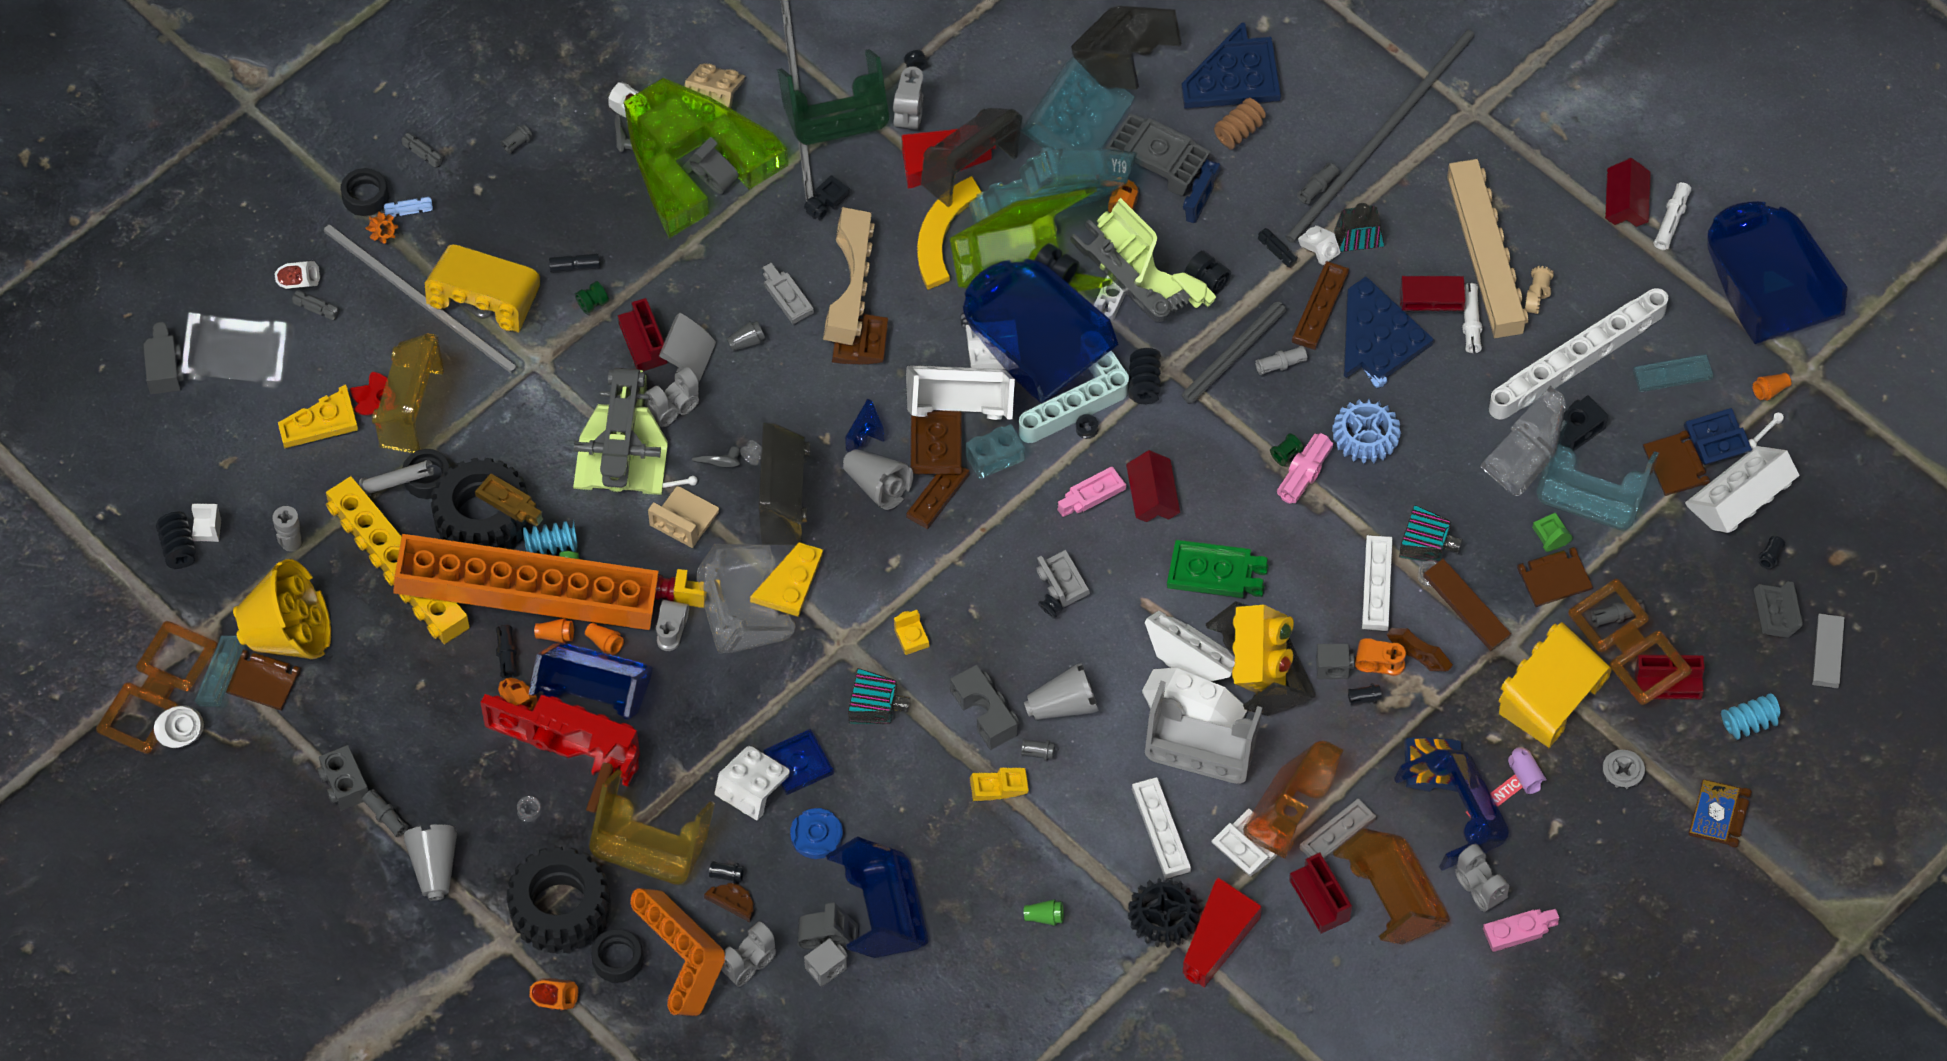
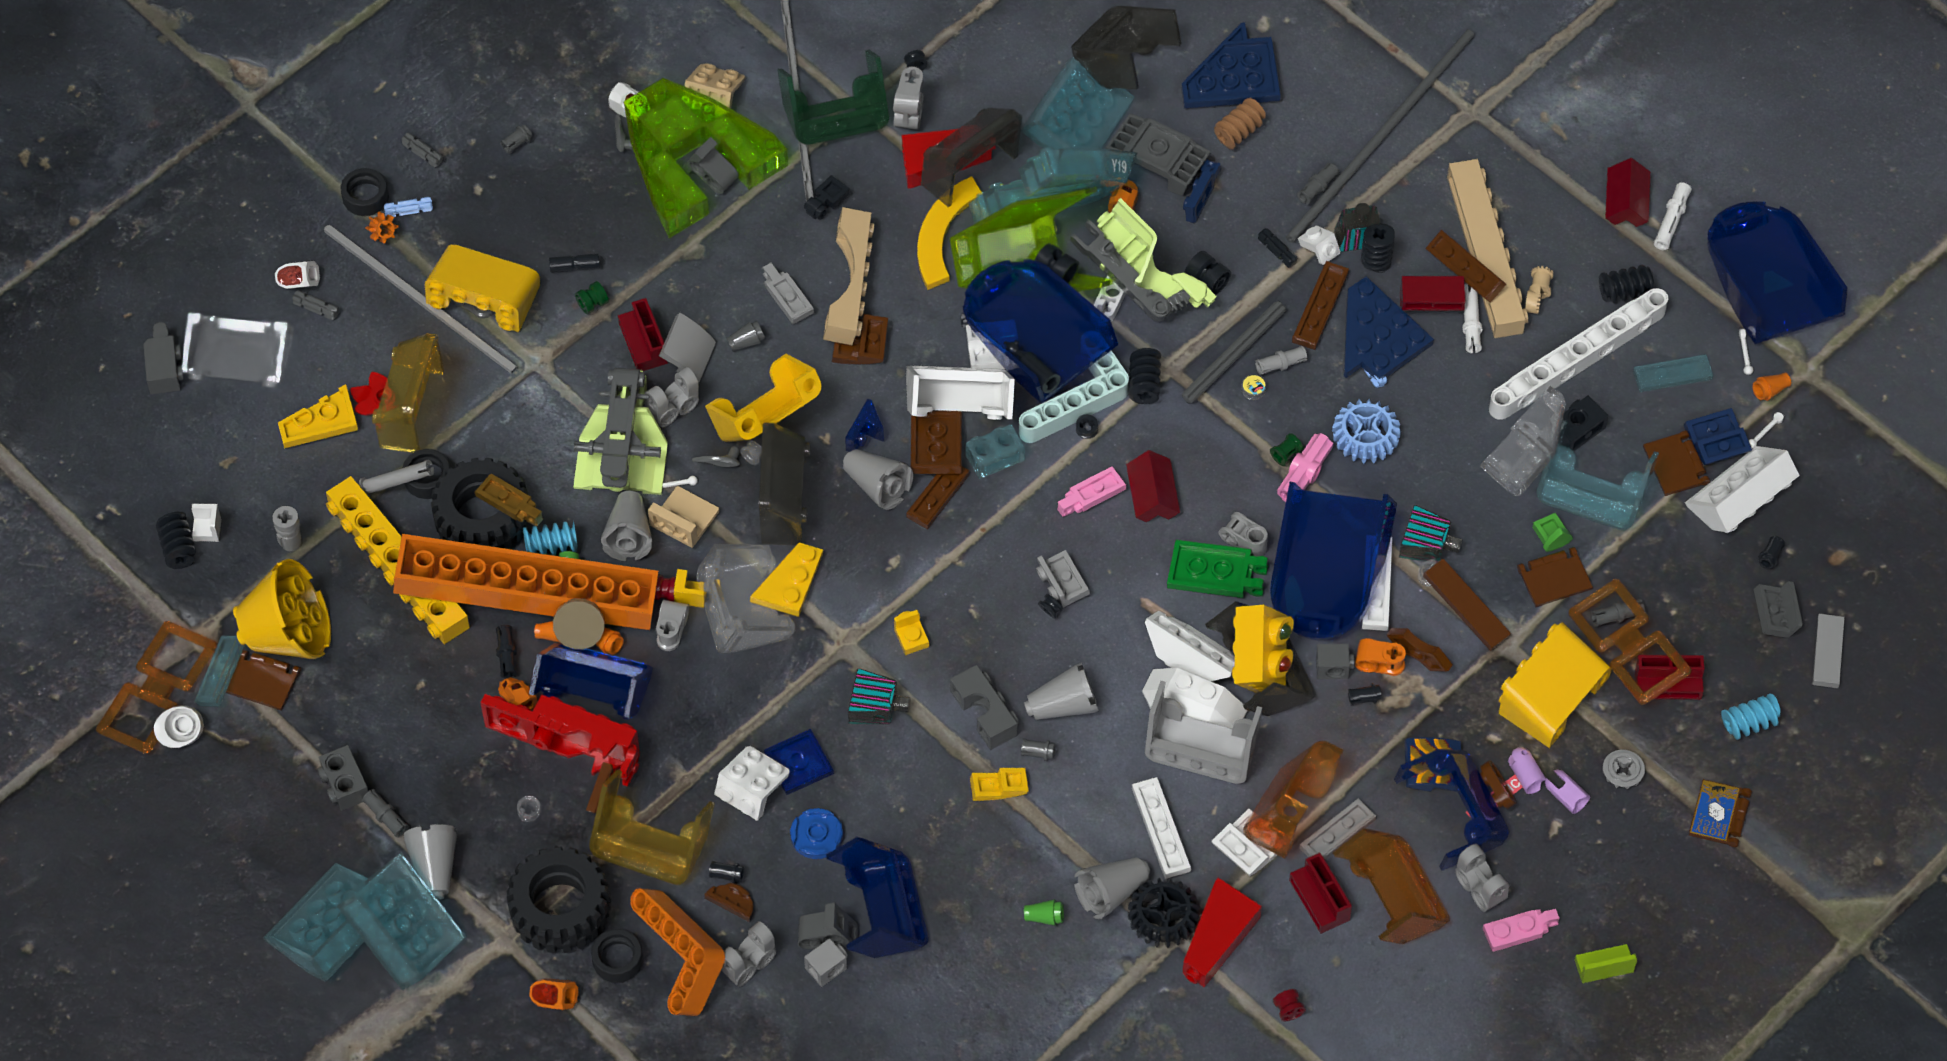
(315, 929): none -> clear light blue slope
(401, 921): none -> clear light blue slope
(578, 623): none -> dark tan tile
(627, 528): none -> light grey cone
(794, 387): none -> yellow windscreen
(1046, 376): none -> black wheel
(1109, 884): none -> light grey cone
(1242, 532): none -> light grey piece
(1253, 387): none -> tile
(1289, 1005): none -> dark red wheel
(1329, 560): none -> clear blue windscreen
(1378, 247): none -> black piece
(1466, 265): none -> reddish brown tile
(1502, 794): none -> reddish brown plate
(1570, 794): none -> lavender piece
(1605, 963): none -> lime panel
(1625, 282): none -> black piece
(1747, 369): none -> white hinge

